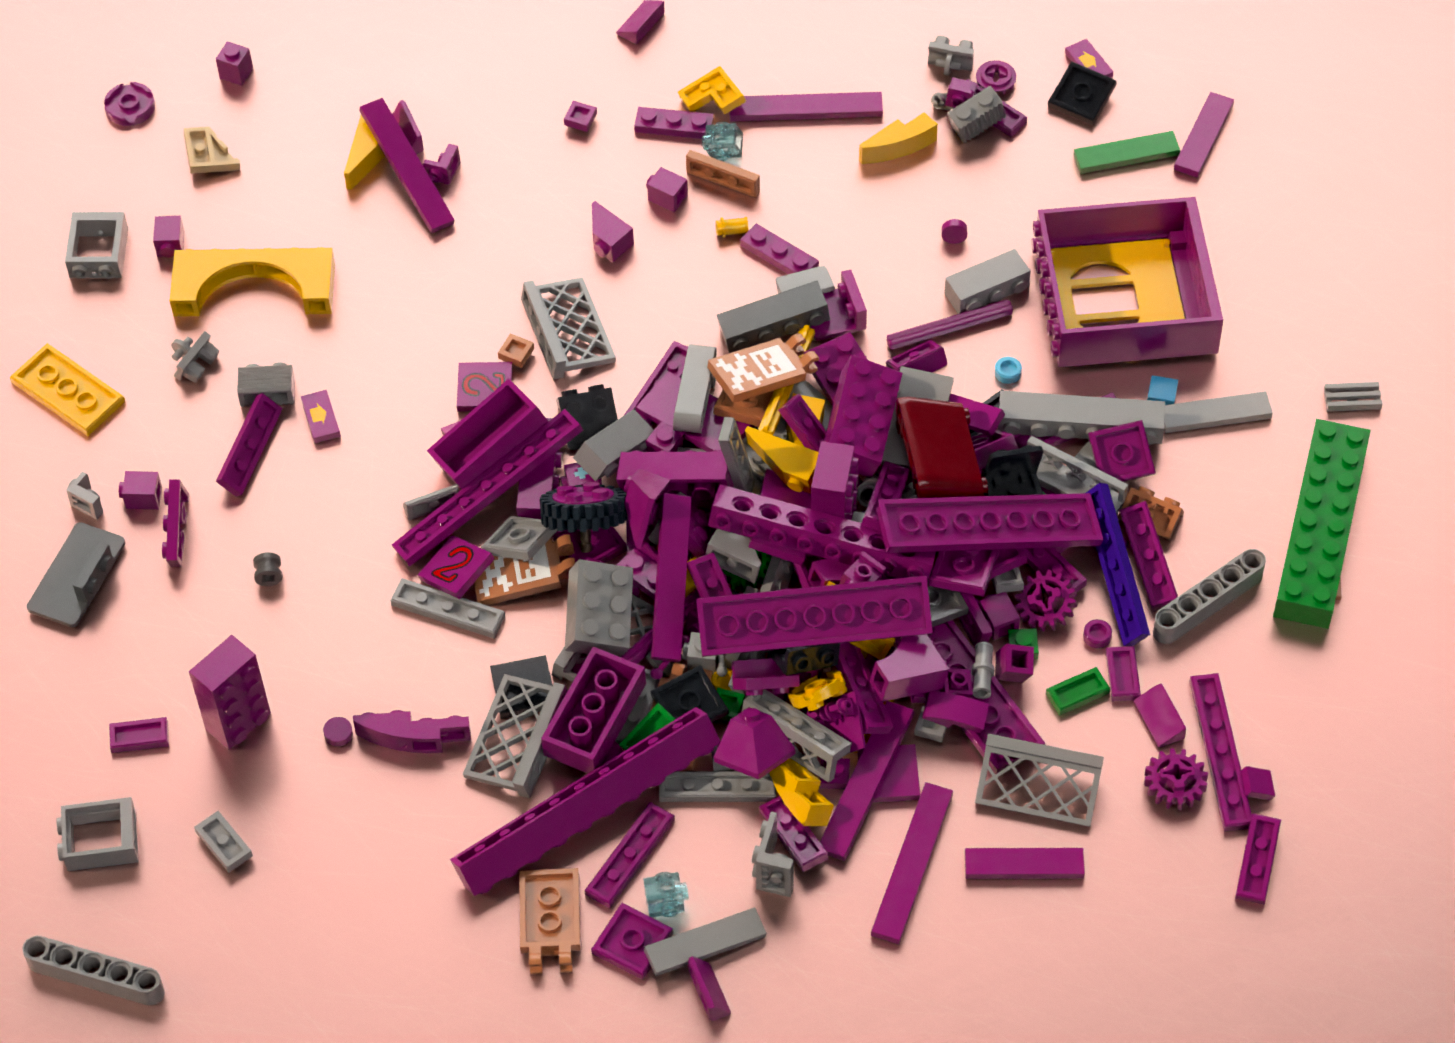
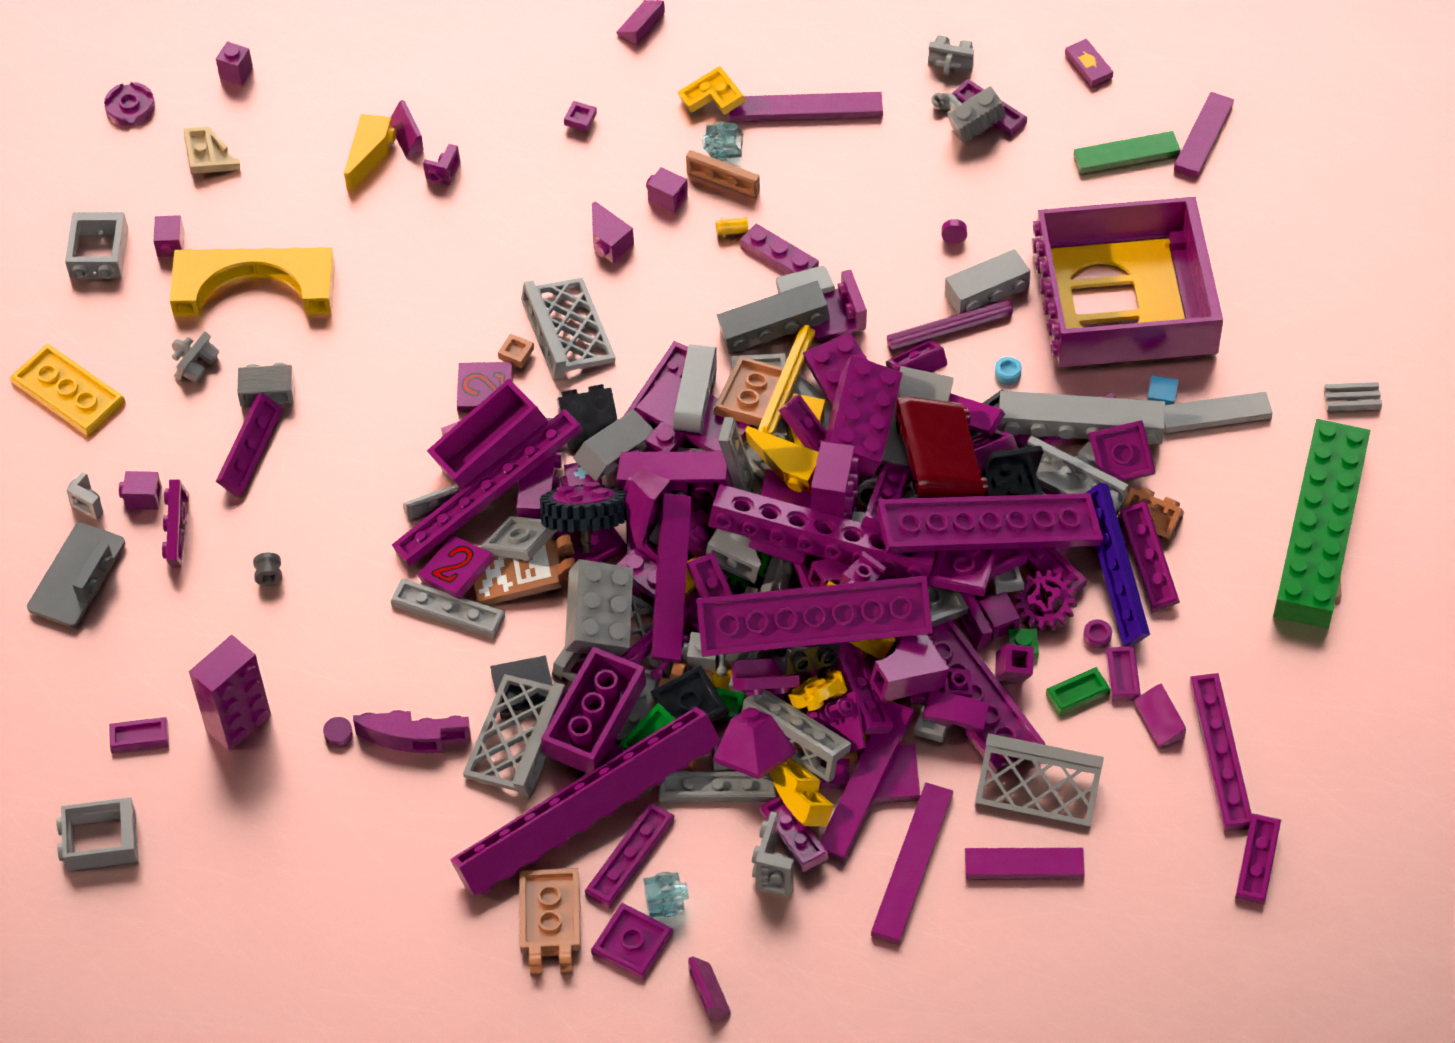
(102, 980): light grey beam -> none
(223, 841): light grey plate -> none
(320, 416): magenta tile -> none
(406, 165): magenta tile -> none
(672, 122): magenta plate -> none
(705, 941): light grey tile -> none
(763, 367): tile -> none
(899, 140): yellow slope -> none
(959, 92): magenta bracket -> none
(983, 670): light grey pin -> none
(988, 70): magenta gear -> none
(1082, 93): black tile -> none
(1175, 779): magenta gear -> none
(1203, 606): light grey beam -> none
(1258, 783): magenta tile -> none

